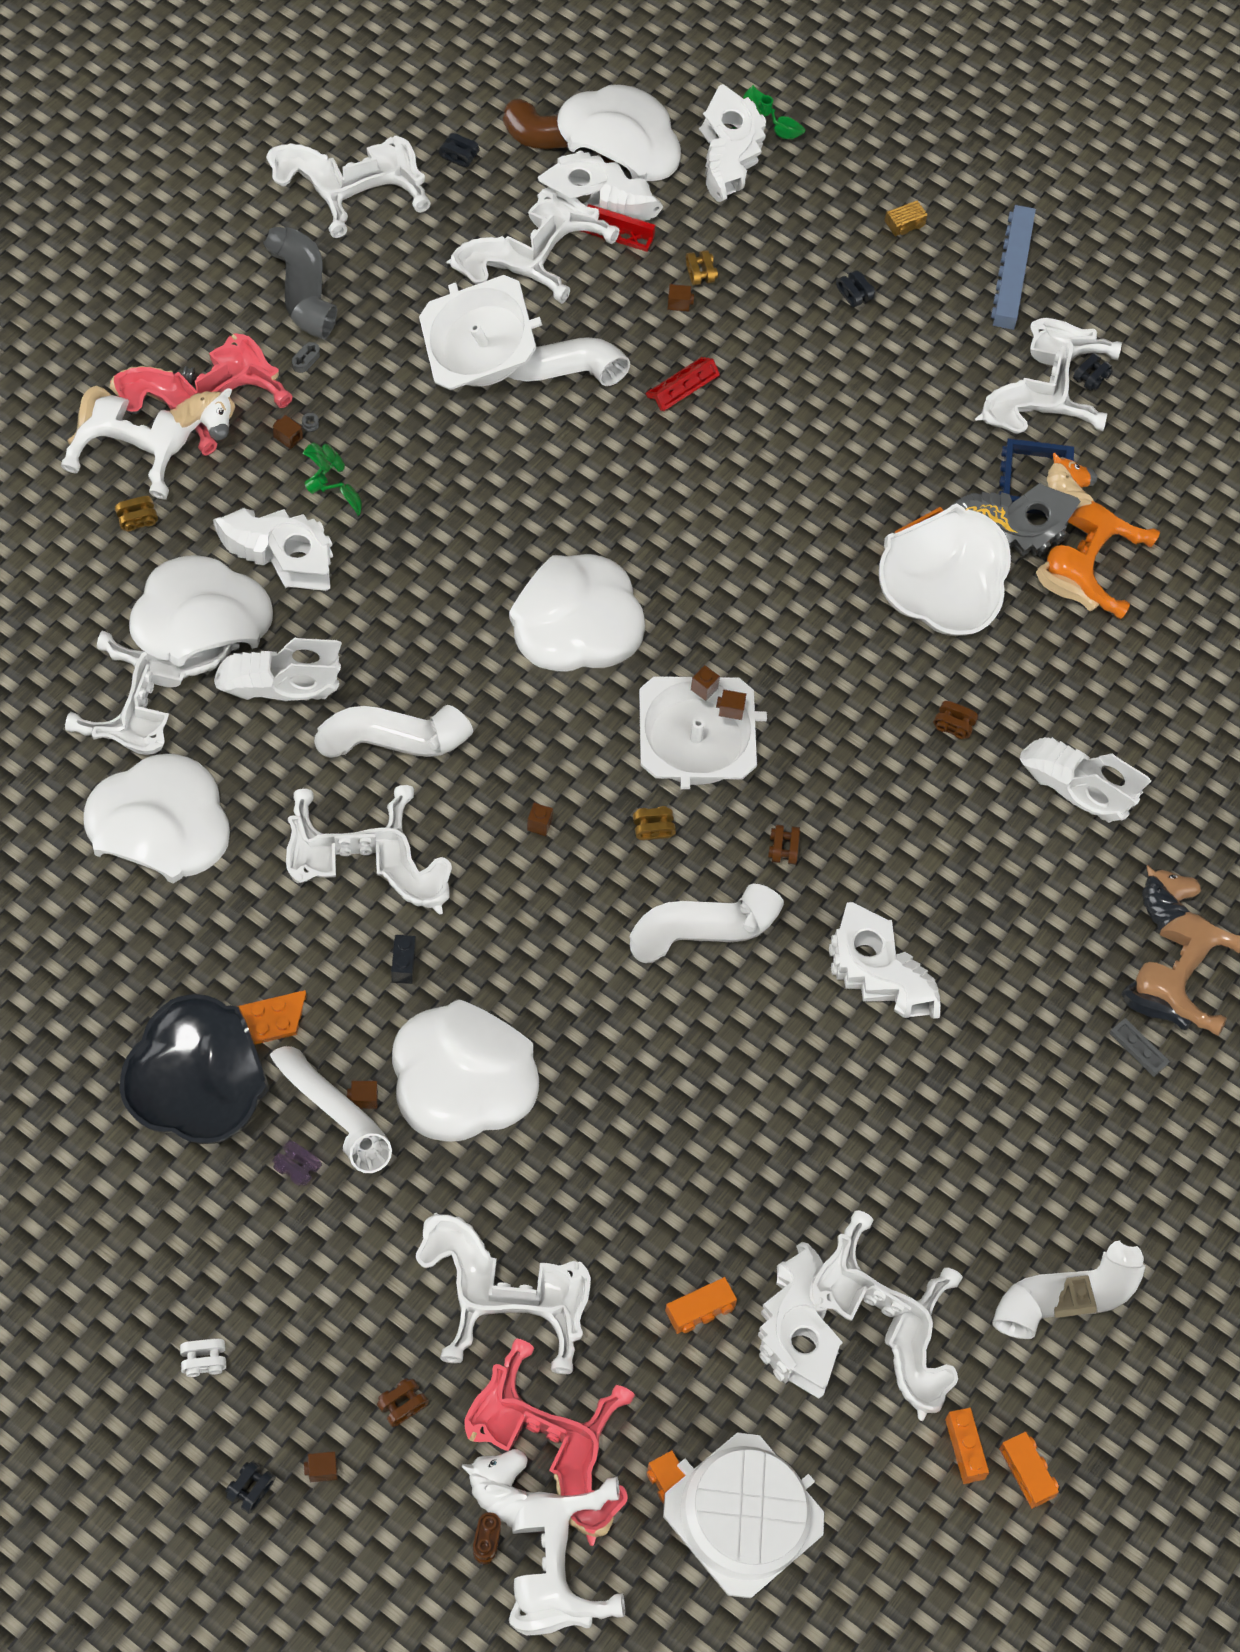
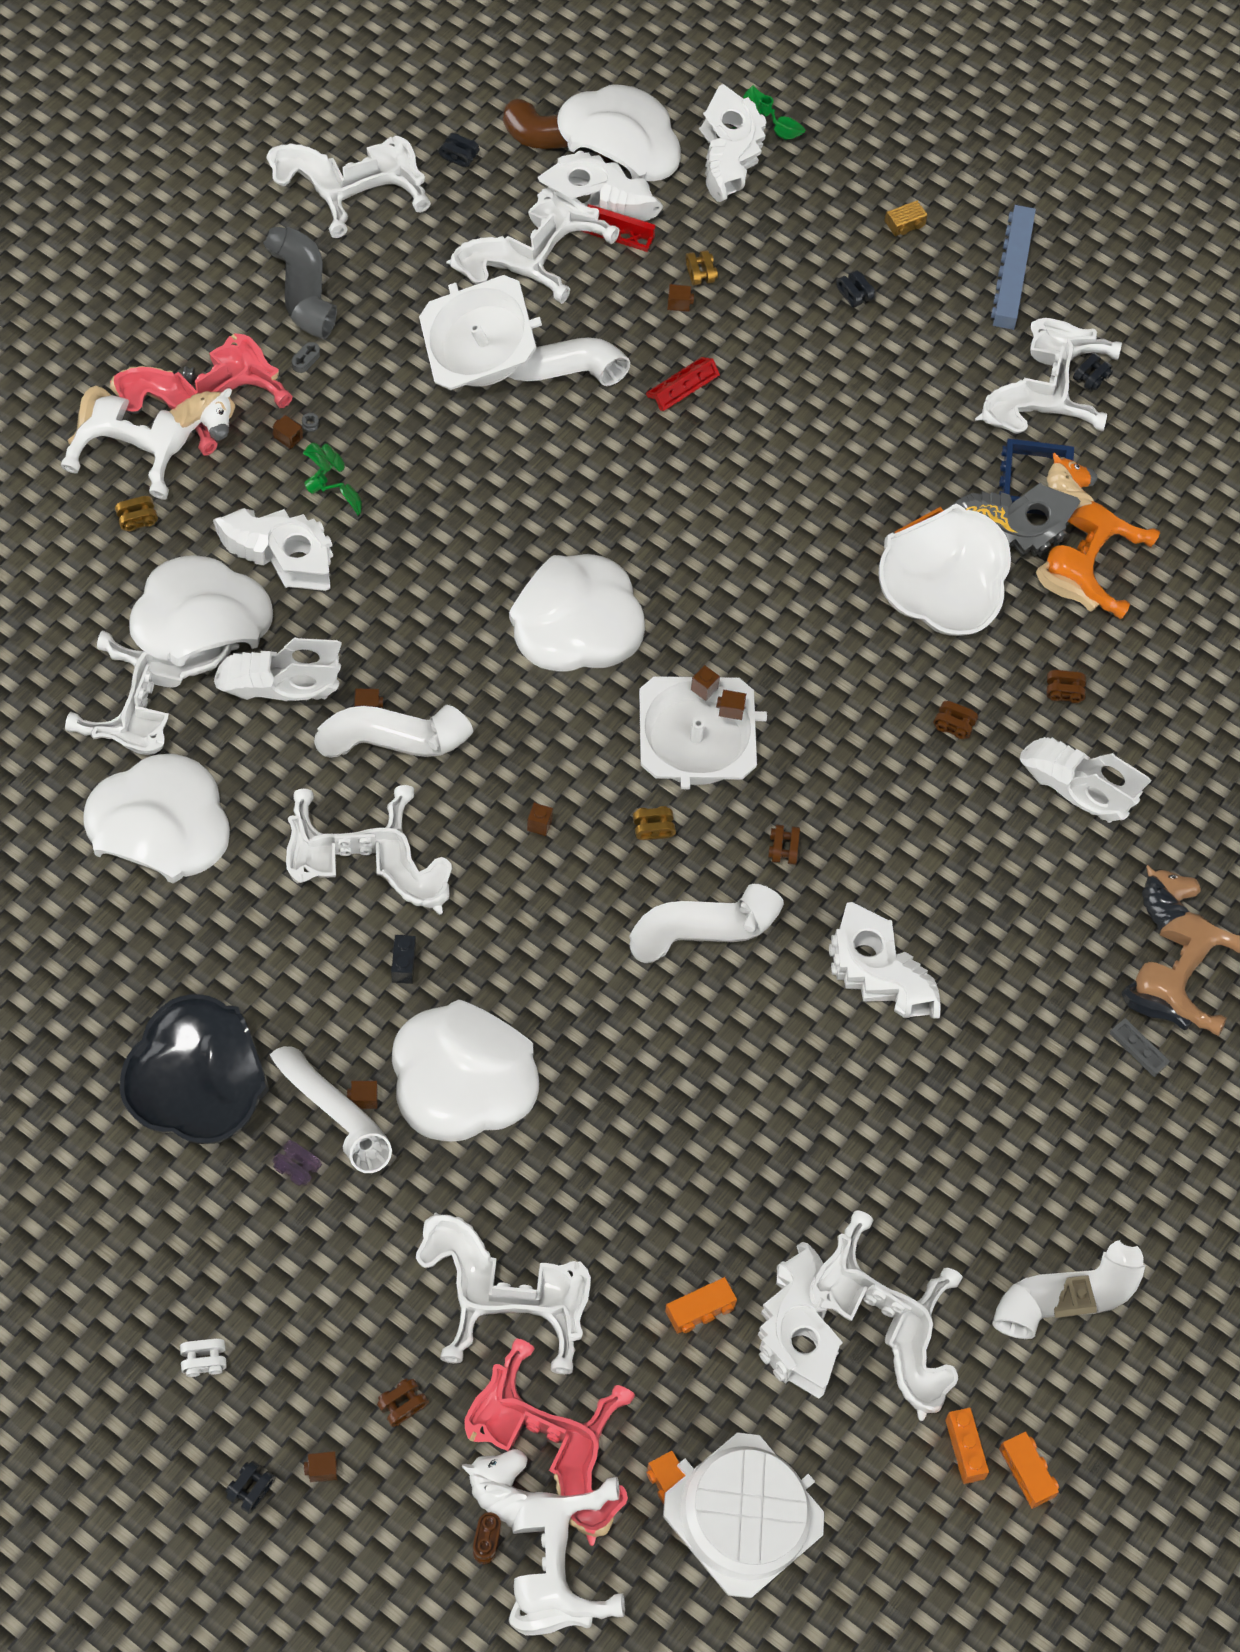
(274, 1017): orange wing -> none
(368, 697): none -> reddish brown brick
(1066, 686): none -> reddish brown brick

